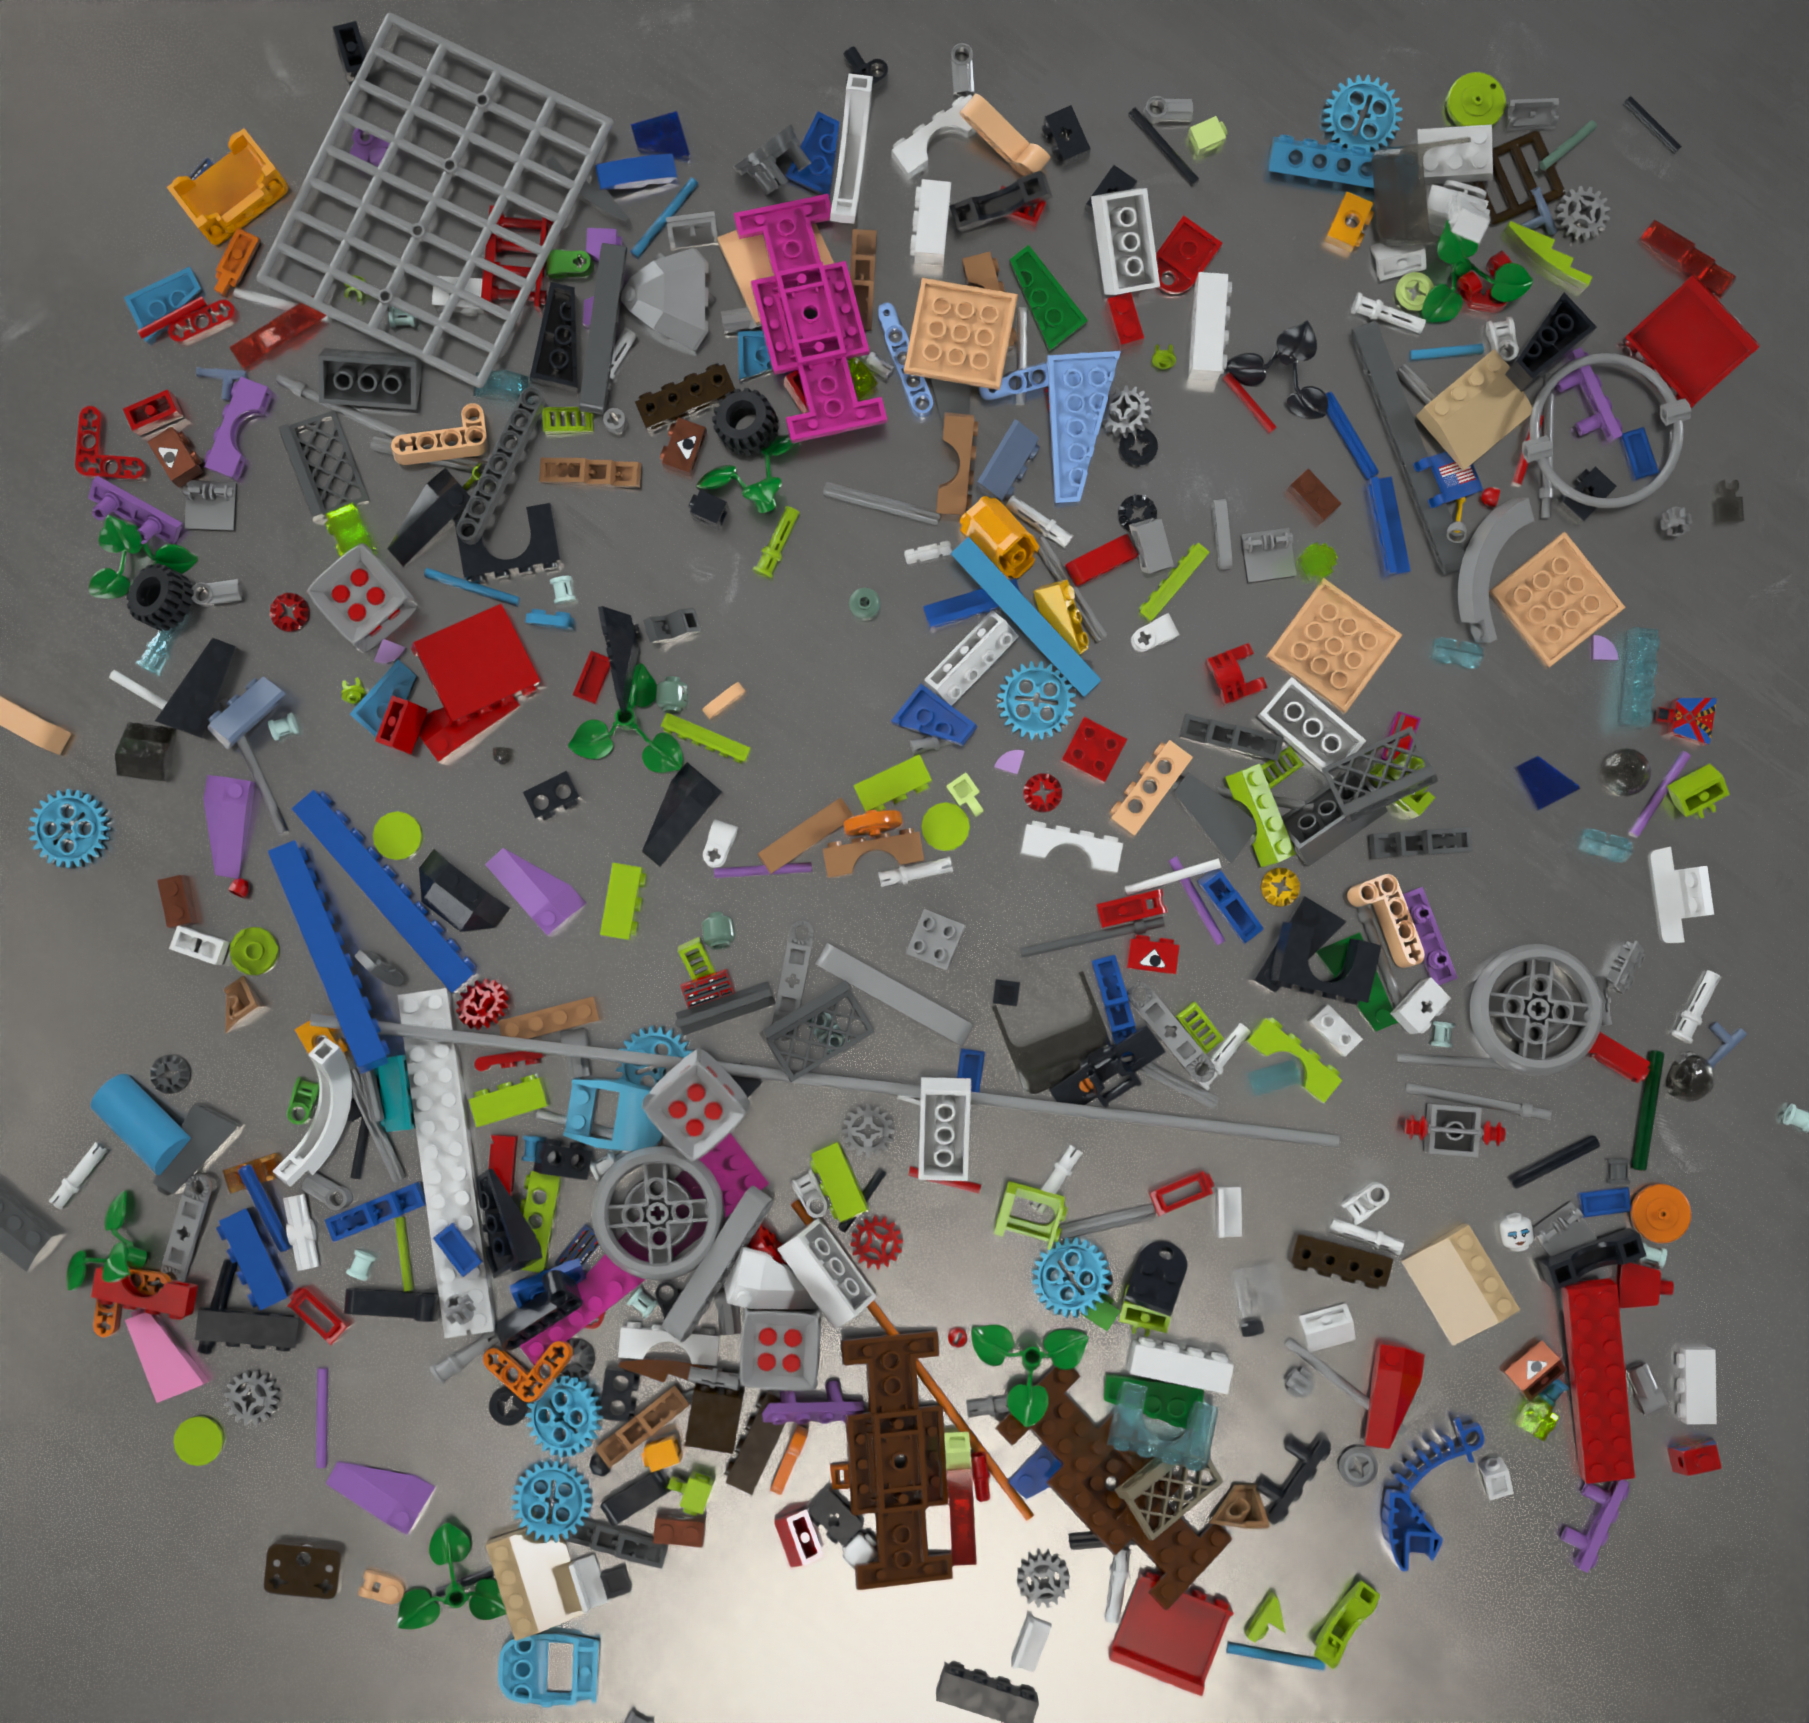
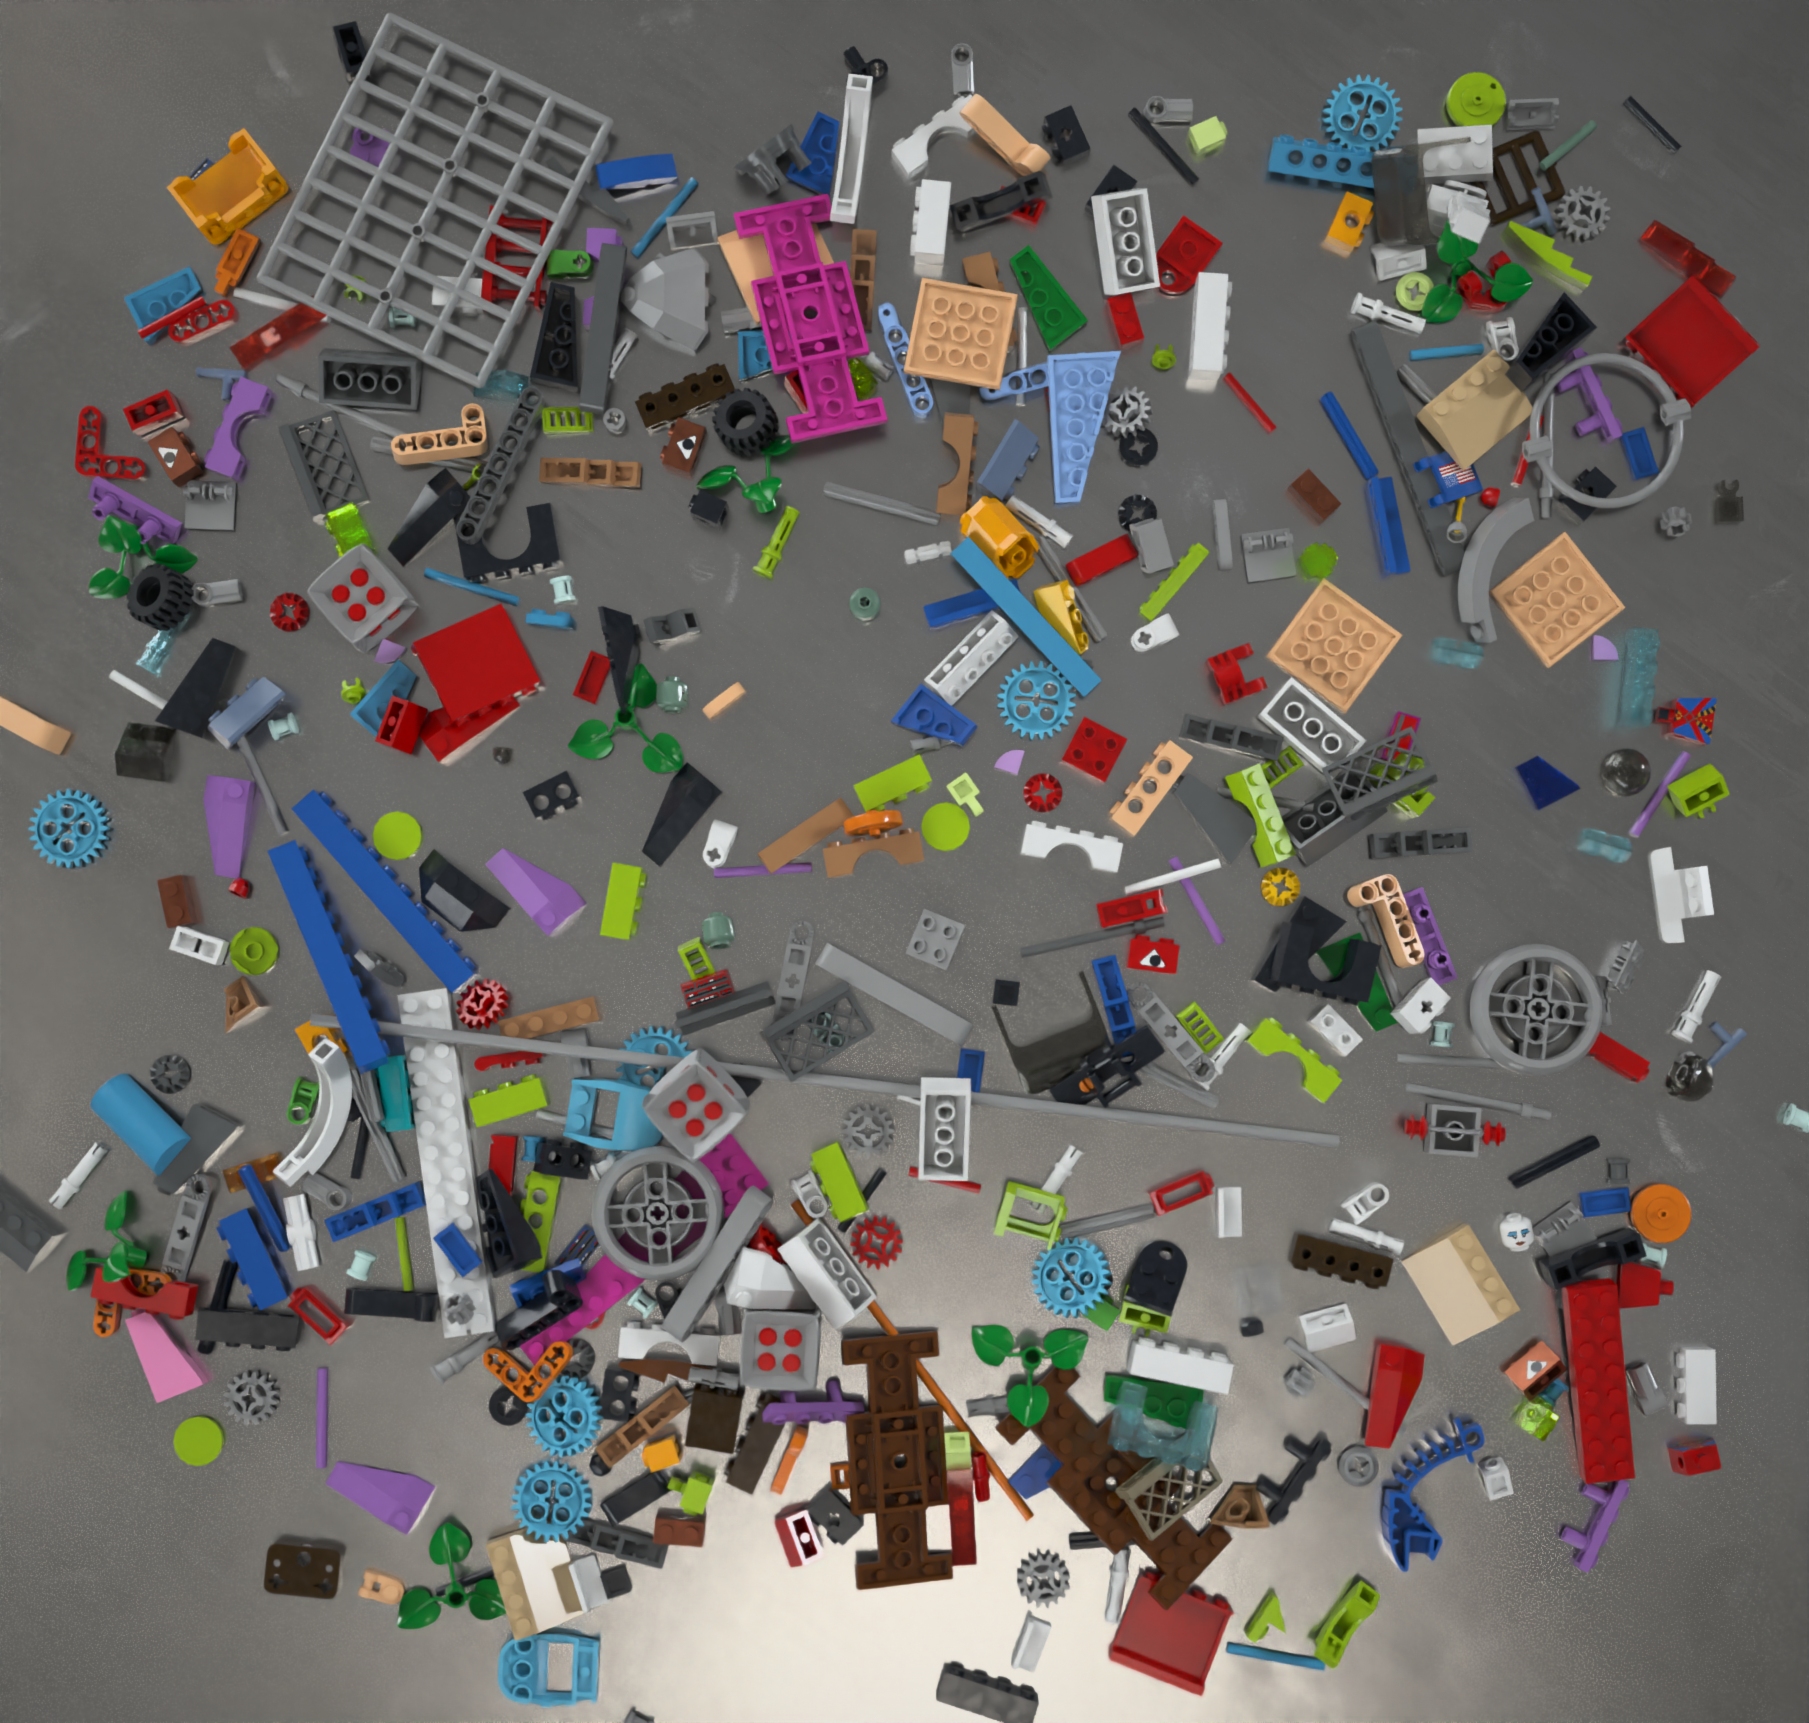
(661, 135): clear blue wing -> none
(700, 735): lime piece -> none
(860, 1549): white head -> none
(913, 872): white pin -> none
(952, 1335): red hinge -> none
(1230, 905): blue slope -> none
(1274, 1078): clear light blue hinge -> none
(1293, 345): black plant -> none
(1648, 1110): dark green axle -> none

